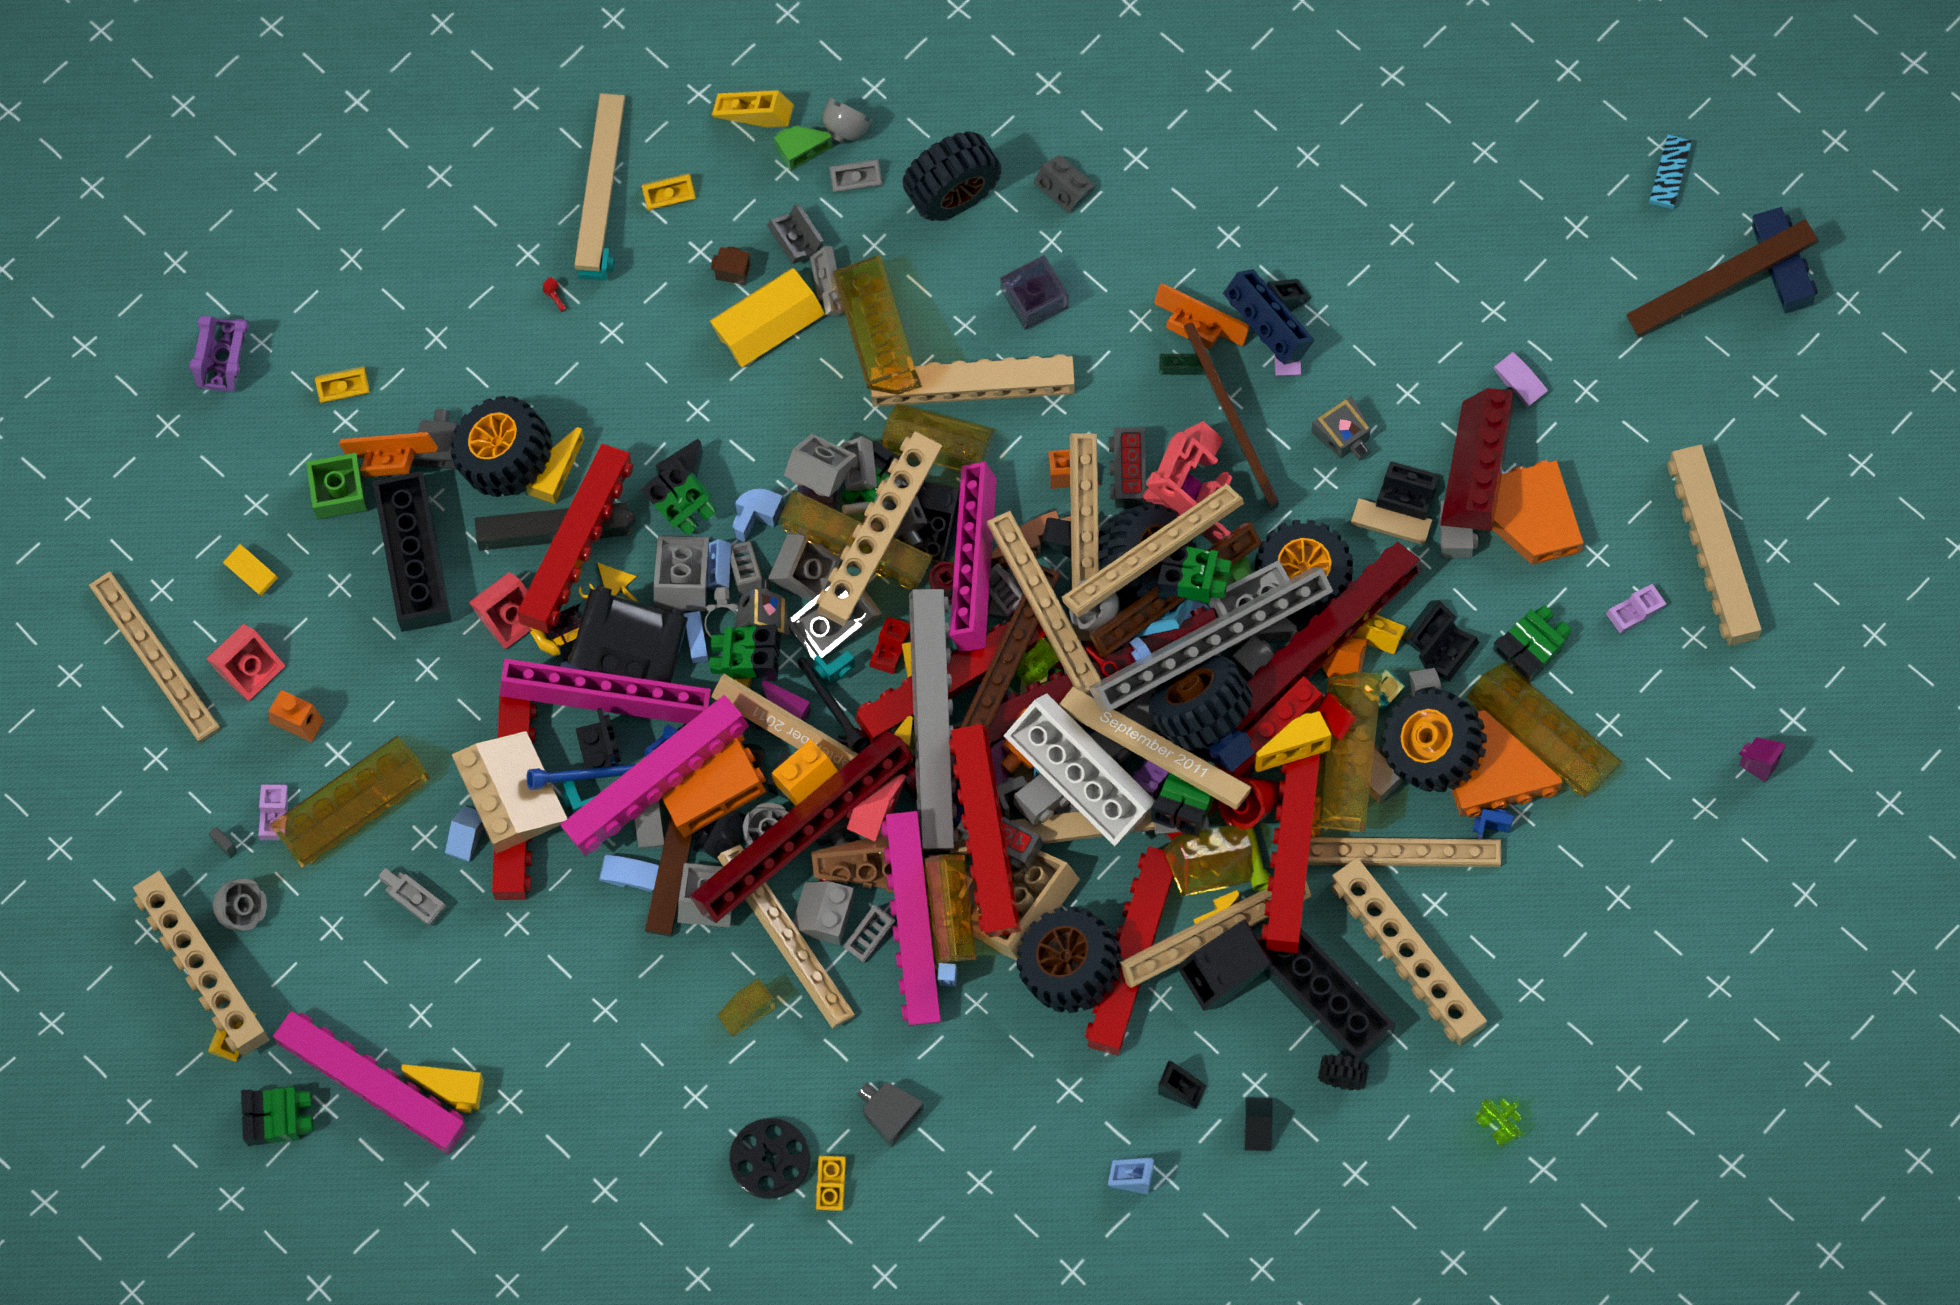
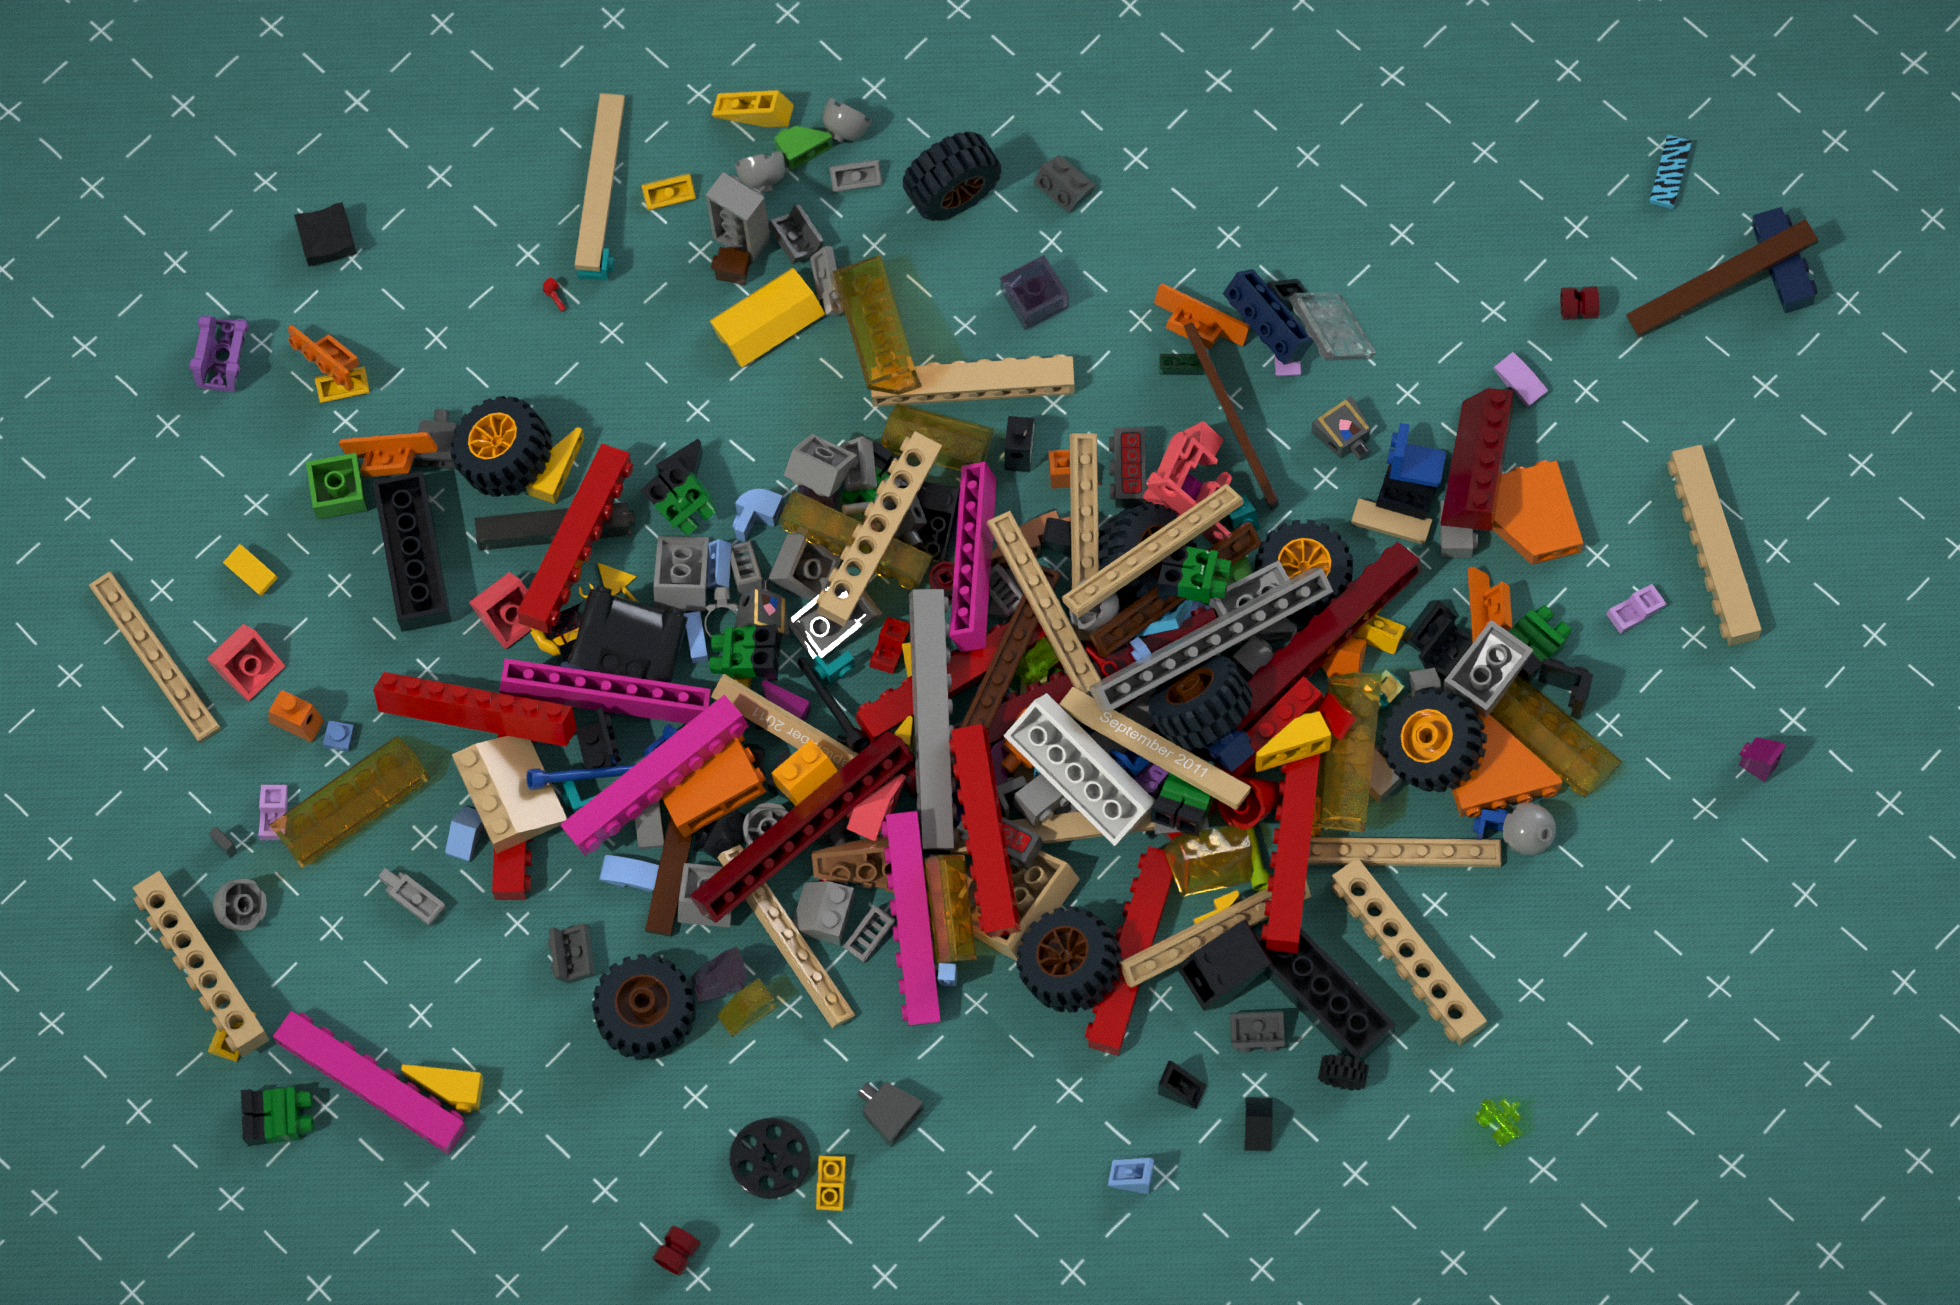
(325, 234): none -> black brick
(327, 355): none -> orange bracket
(338, 736): none -> medium blue plate
(475, 709): none -> red brick
(571, 953): none -> dark grey bracket
(644, 1007): none -> black wheel
(675, 1253): none -> dark red wheel
(719, 976): none -> clear purple slope
(738, 215): none -> light grey brick
(761, 171): none -> light grey cylinder
(1020, 440): none -> black torso
(1129, 761): none -> blue bracket
(1243, 514): none -> teal bracket
(1257, 1030): none -> dark grey bracket
(1332, 326): none -> clear plate
(1414, 462): none -> blue bracket
(1488, 602): none -> orange bracket
(1488, 668): none -> light grey slope
(1529, 829): none -> light grey cylinder
(1575, 679): none -> black bracket
(1579, 303): none -> dark red wheel

